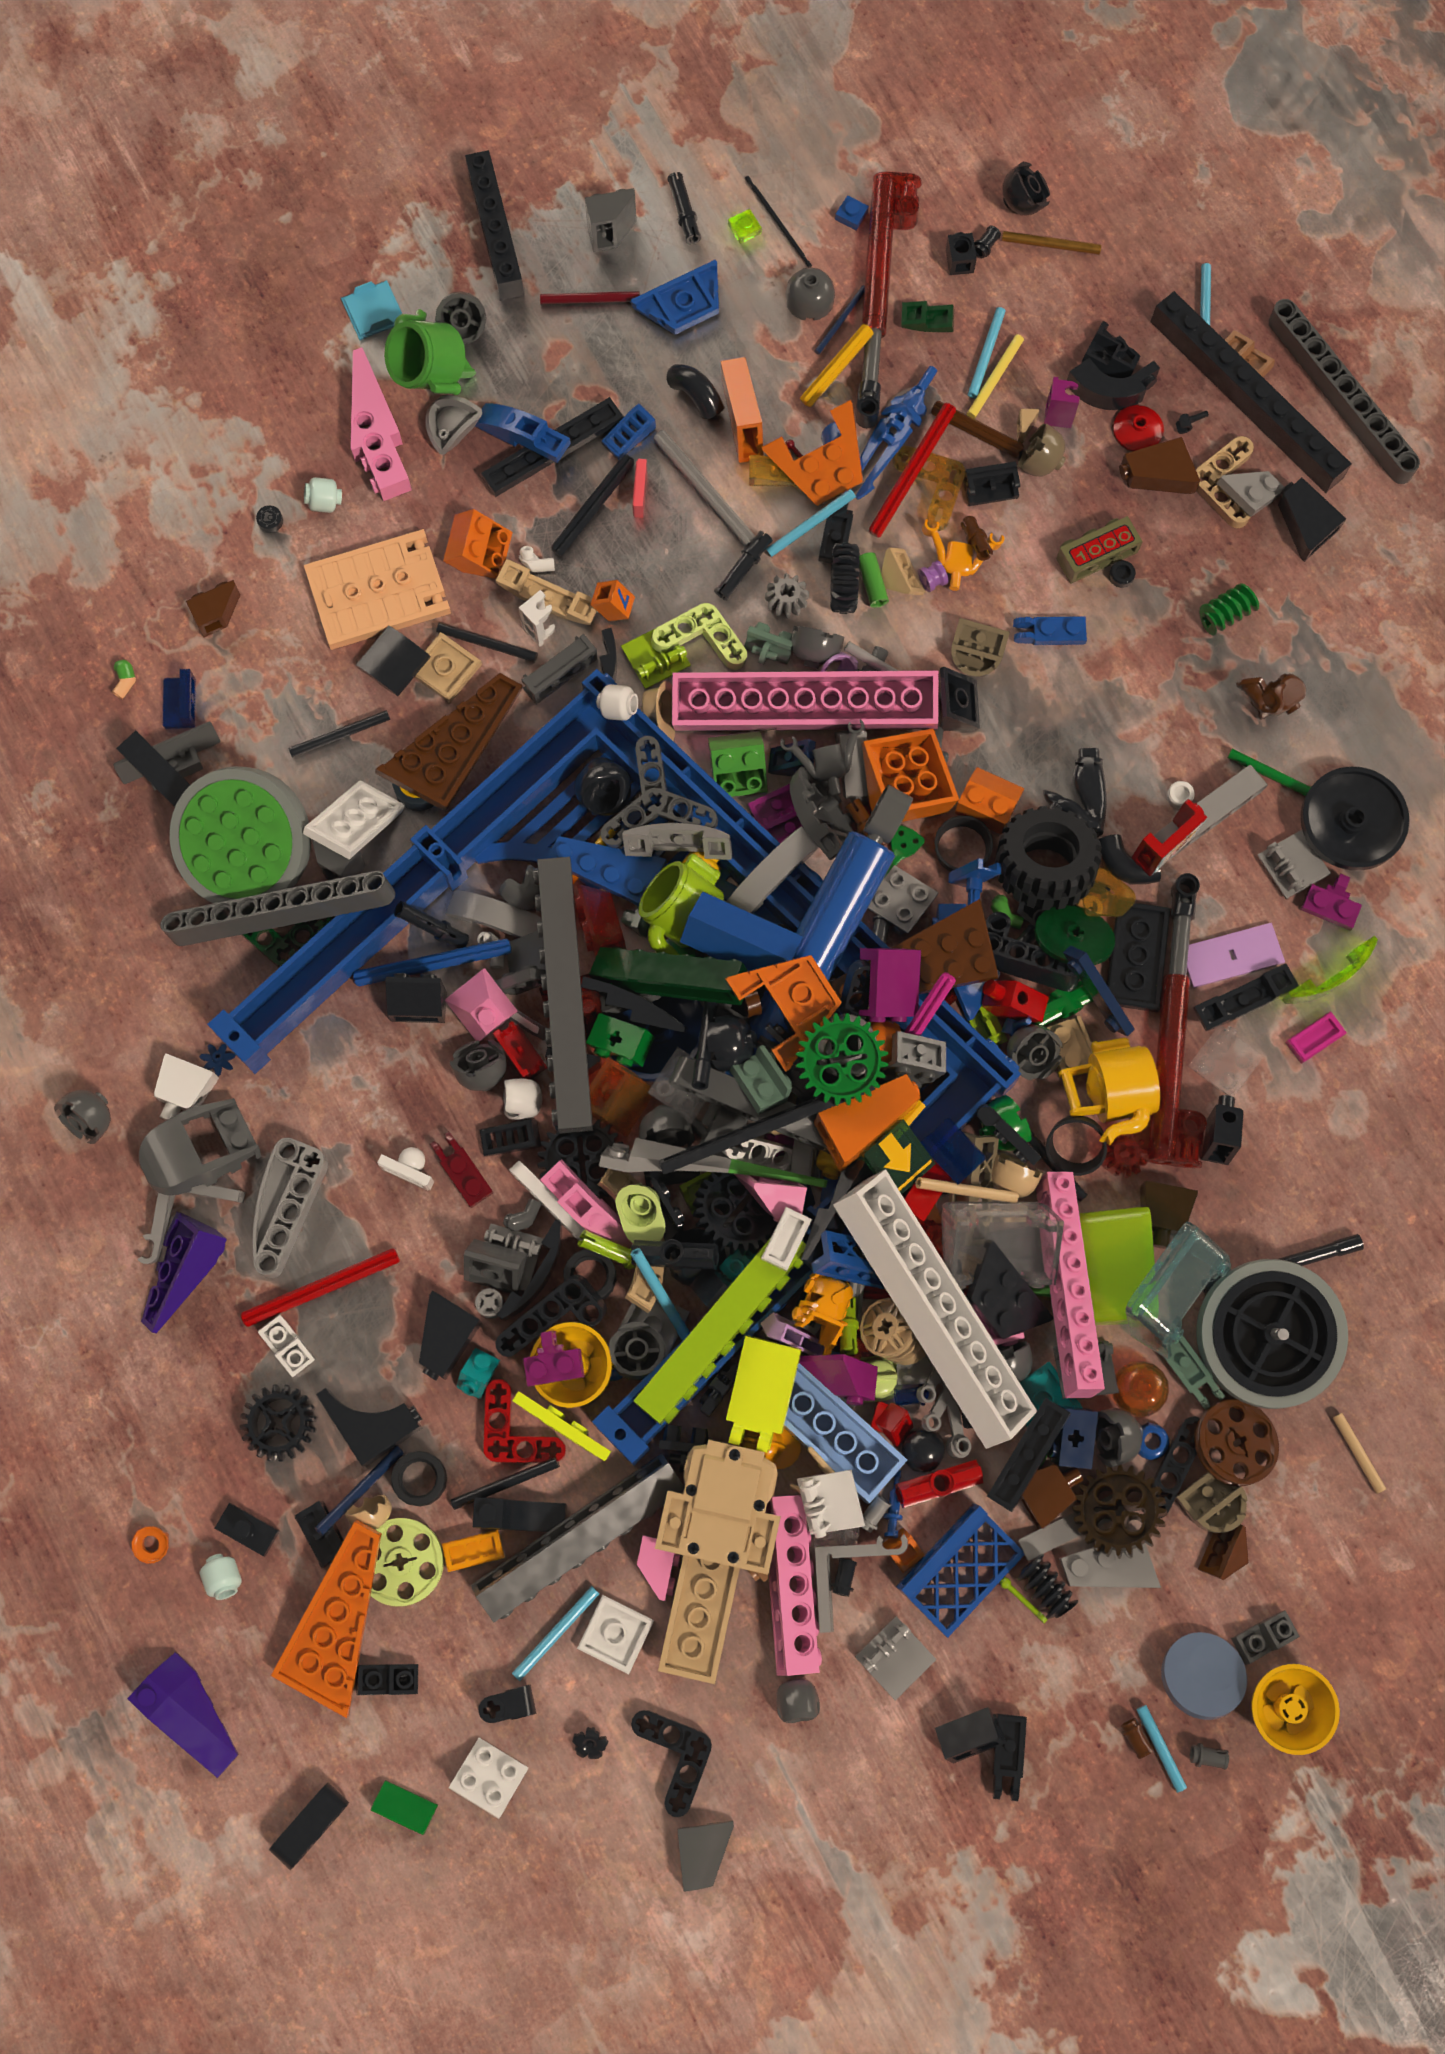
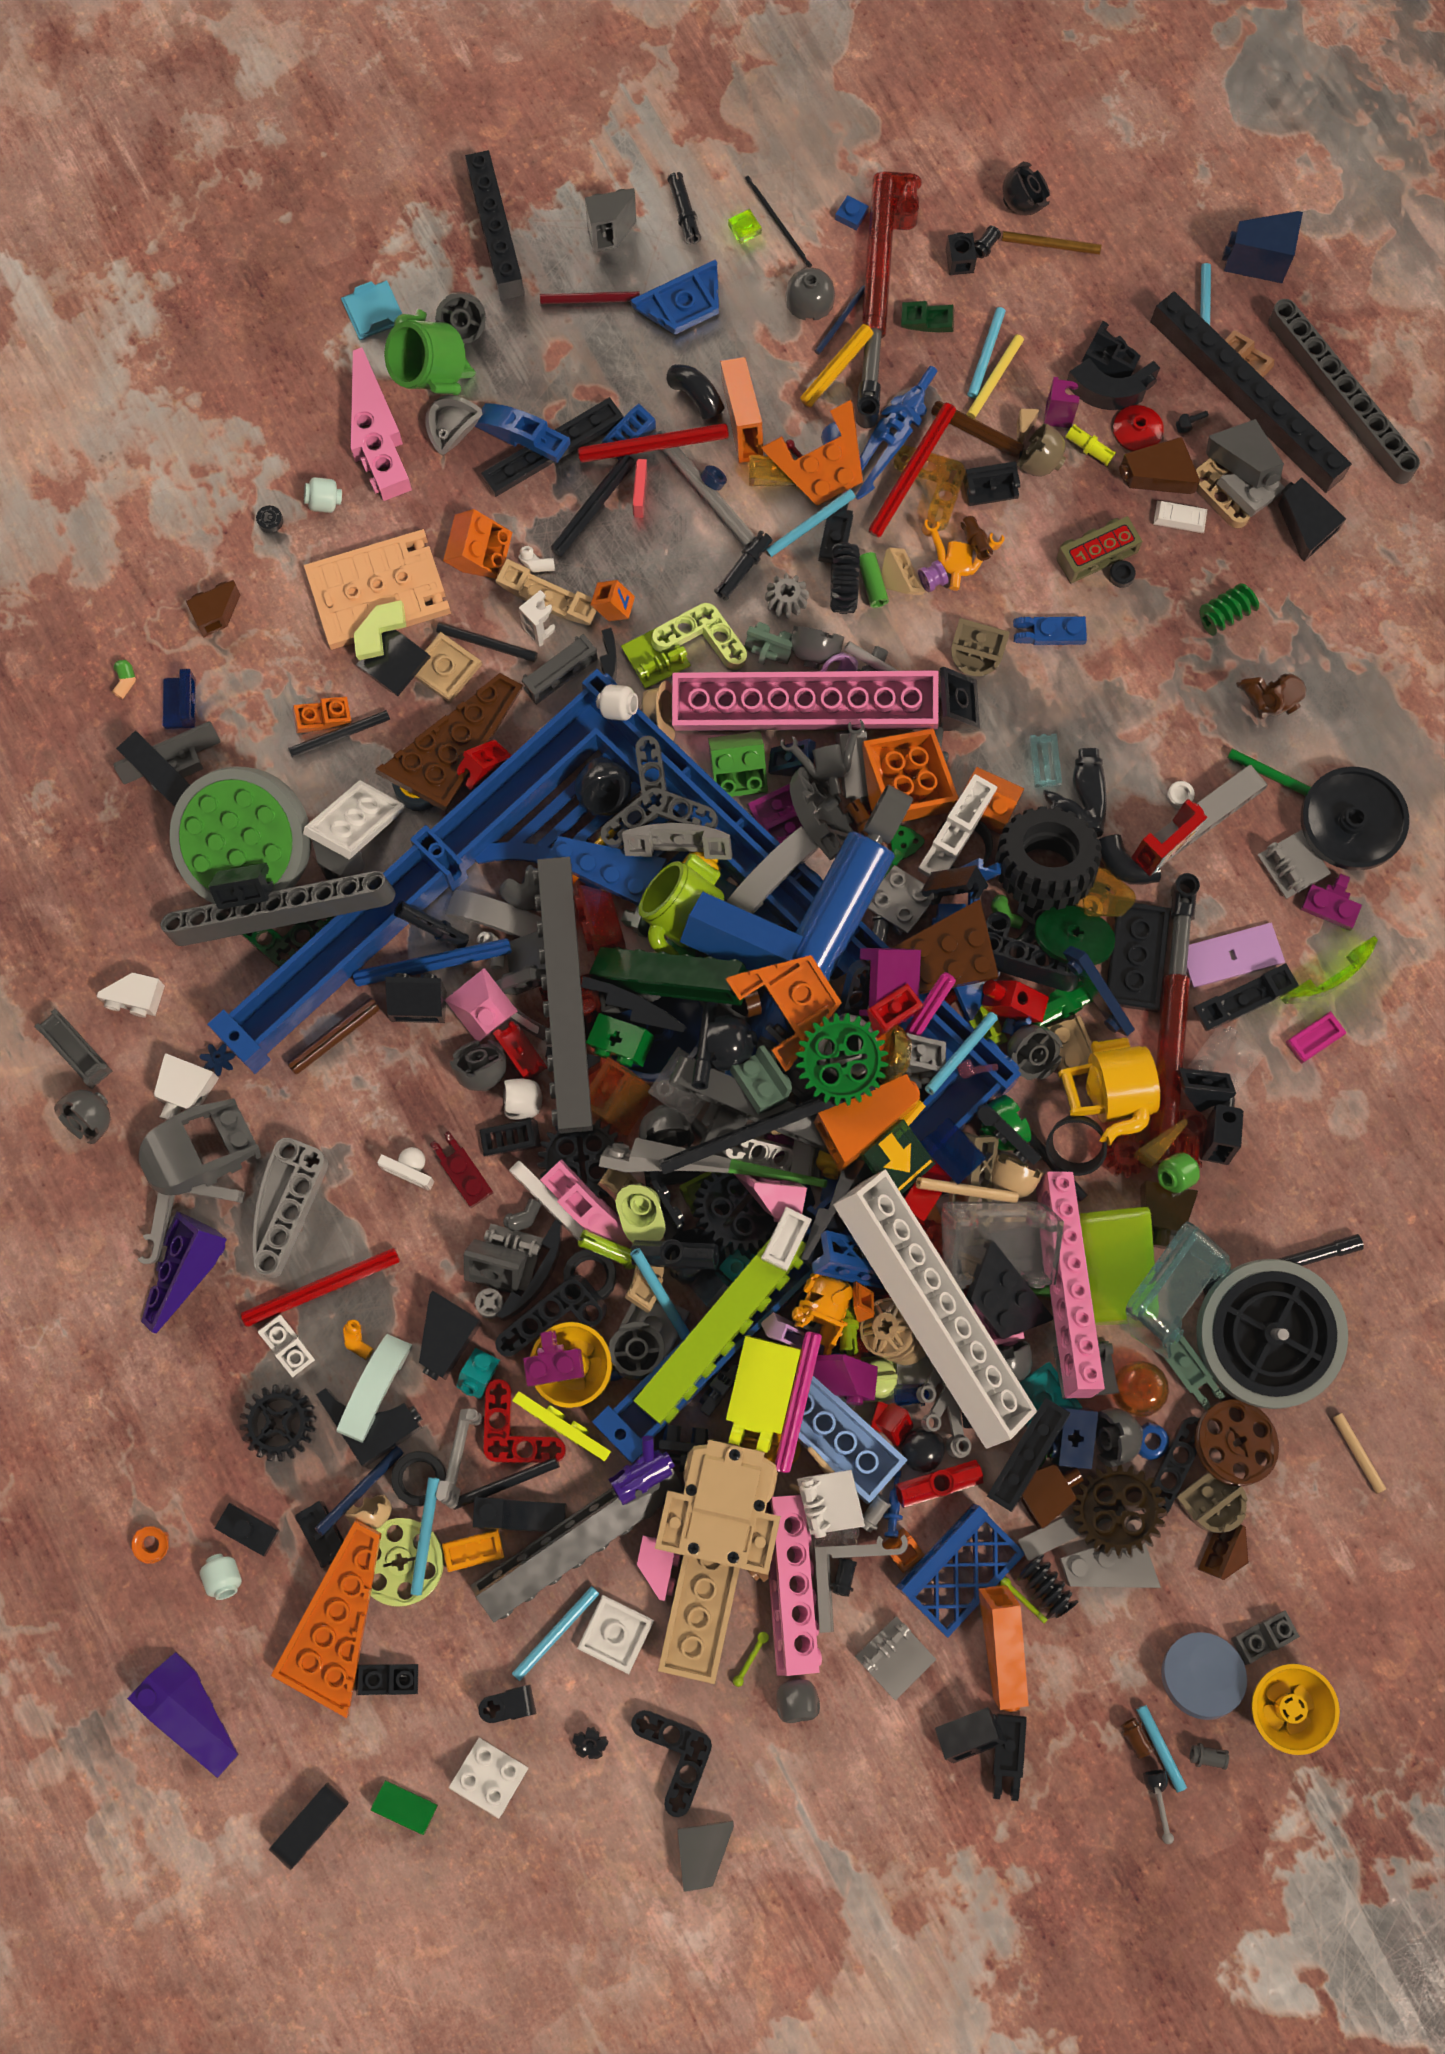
(74, 1049): none -> dark grey container
(133, 992): none -> white slope
(241, 886): none -> black hinge
(322, 715): none -> orange slope
(333, 1036): none -> reddish brown axle
(353, 1339): none -> light orange arm
(373, 1387): none -> light aqua slope
(381, 619): none -> yellowish green tile
(424, 1536): none -> medium azure piece
(447, 1490): none -> light grey hinge
(482, 762): none -> red hinge
(642, 1476): none -> dark purple piece
(653, 442): none -> red axle
(713, 477): none -> dark blue tile
(762, 1638): none -> lime hinge
(797, 1401): none -> dark pink axle
(863, 1302): none -> orange slope
(894, 1010): none -> red slope
(899, 1051): none -> clear yellow piece
(954, 882): none -> black hinge
(958, 826): none -> white slope
(961, 1053): none -> medium azure piece
(967, 1069): none -> clear pink hand
(1004, 1647): none -> orange slope
(1043, 739): none -> clear light blue tile
(1090, 445): none -> neon yellow pin
(1152, 1151): none -> clear yellow slope
(1156, 1782): none -> hinge
(1178, 1172): none -> bright green head
(1180, 516): none -> white tile
(1206, 1087): none -> black slope
(1246, 454): none -> dark grey slope
(1263, 246): none -> dark blue slope

